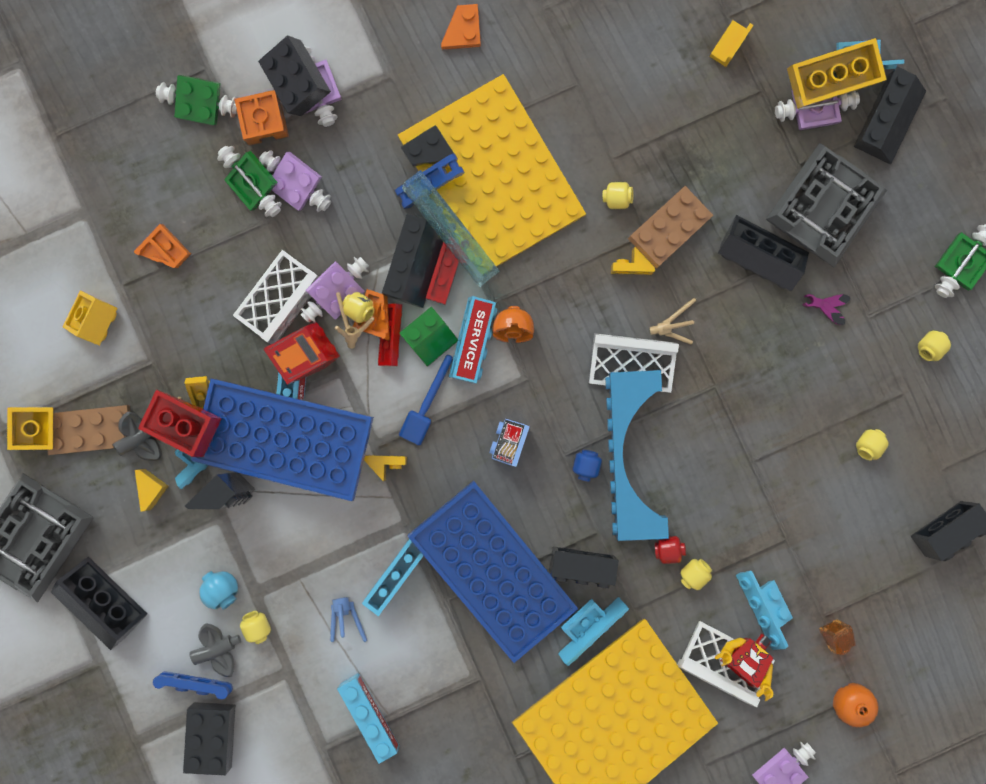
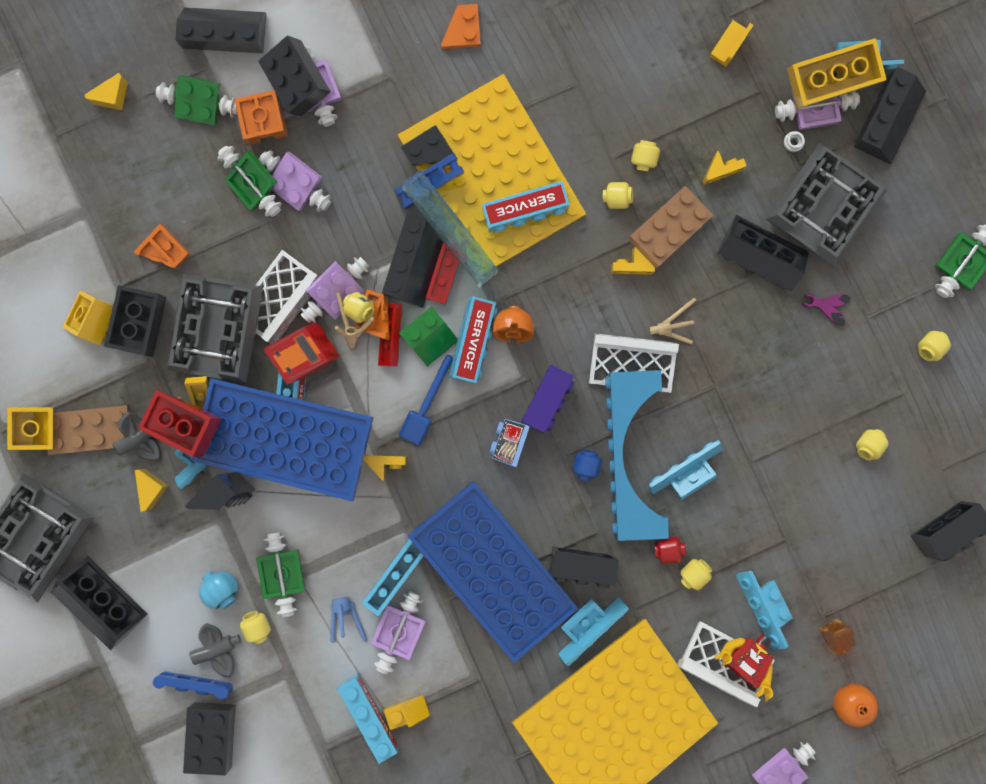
(109, 93): none -> yellow slope
(135, 321): none -> black brick
(220, 328): none -> dark grey piece
(221, 30): none -> black slope
(280, 574): none -> green plate
(398, 632): none -> lavender plate
(407, 712): none -> yellow slope
(525, 206): none -> brick
(548, 399): none -> dark purple brick
(645, 155): none -> light yellow head
(690, 474): none -> medium azure bracket
(718, 170): none -> yellow slope
(796, 136): none -> white plate

